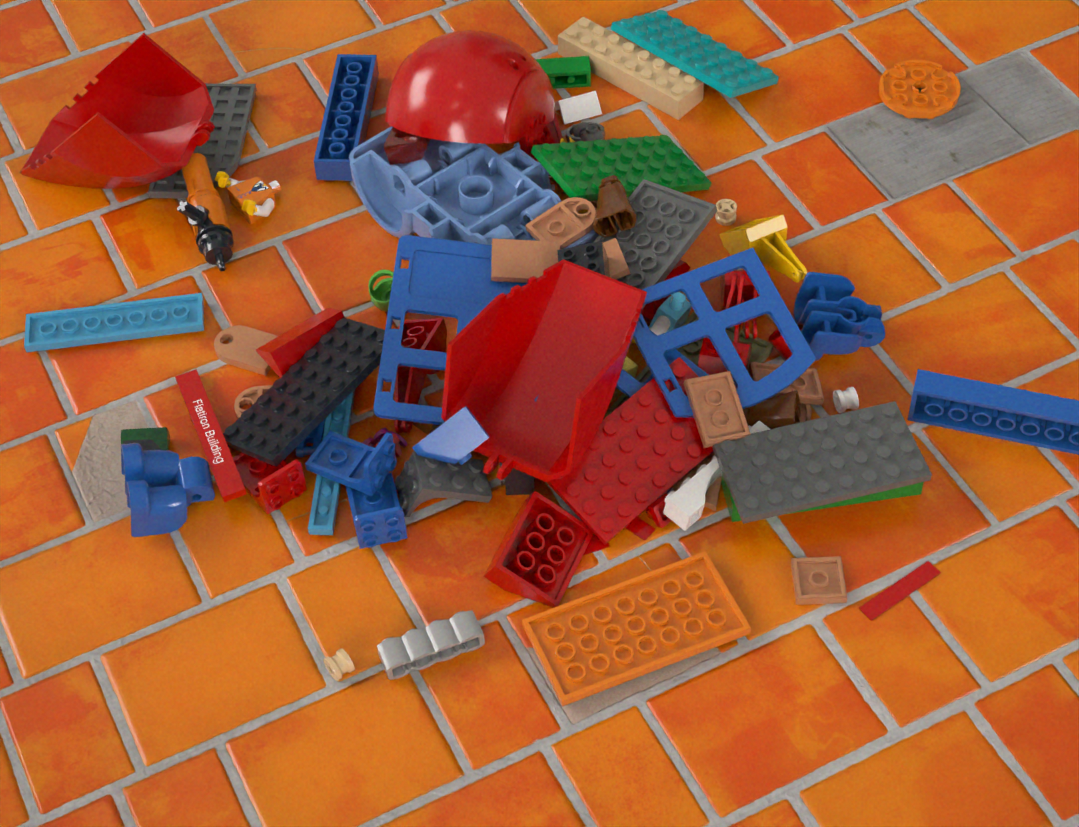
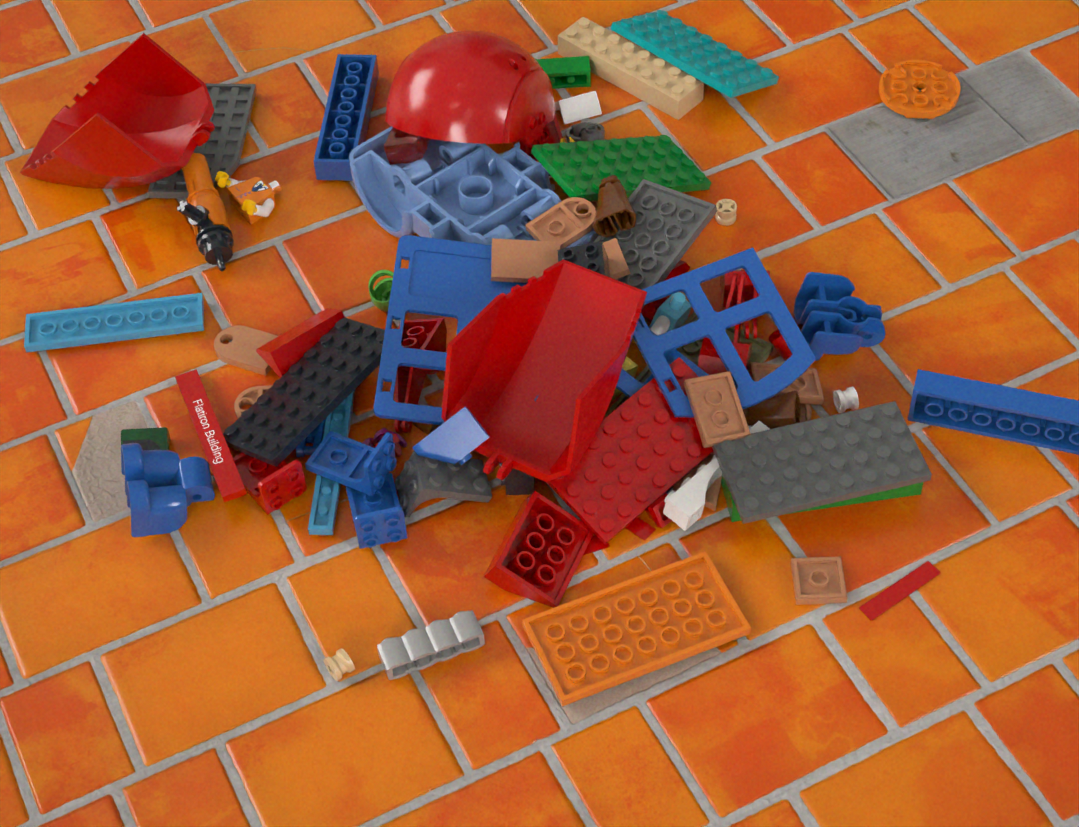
(769, 242): yellow slope -> none

